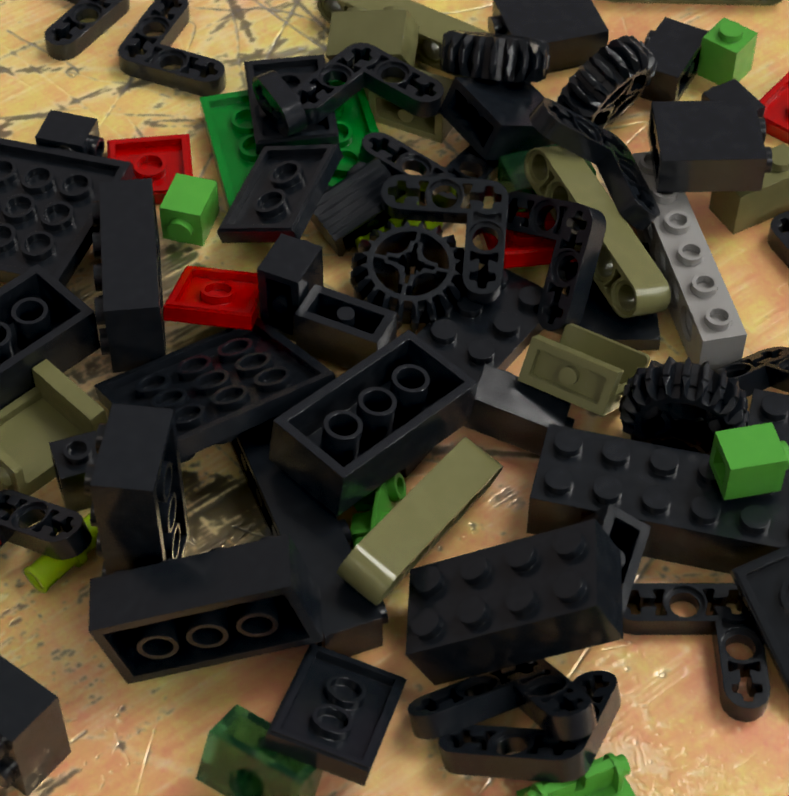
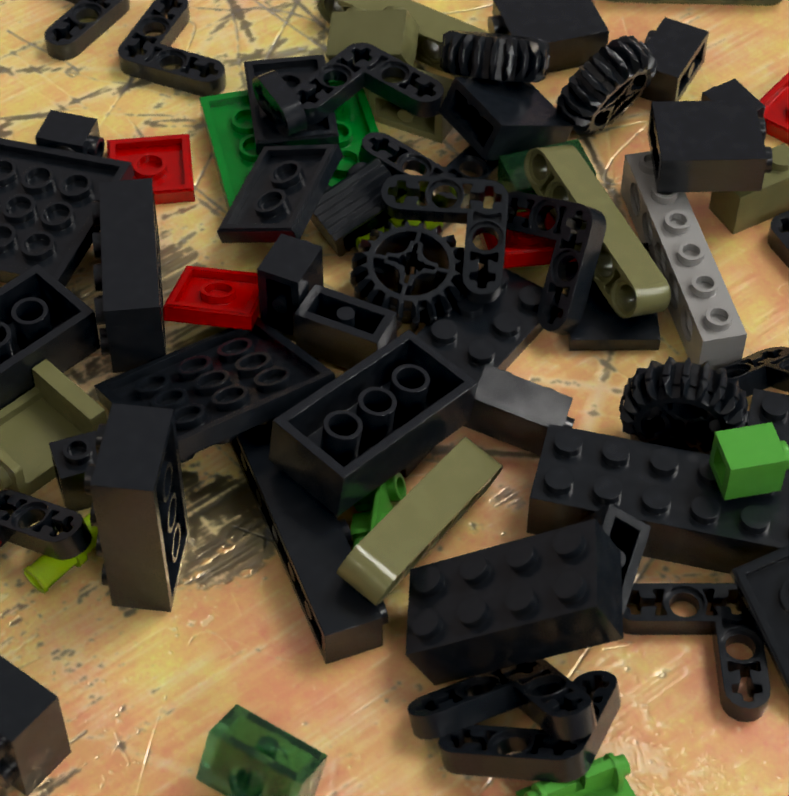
(189, 209): bright green brick -> none
(206, 609): black brick -> none
(335, 714): black tile -> none
(582, 368): olive panel -> none
(606, 152): black beam -> none
(727, 52): bright green brick -> none

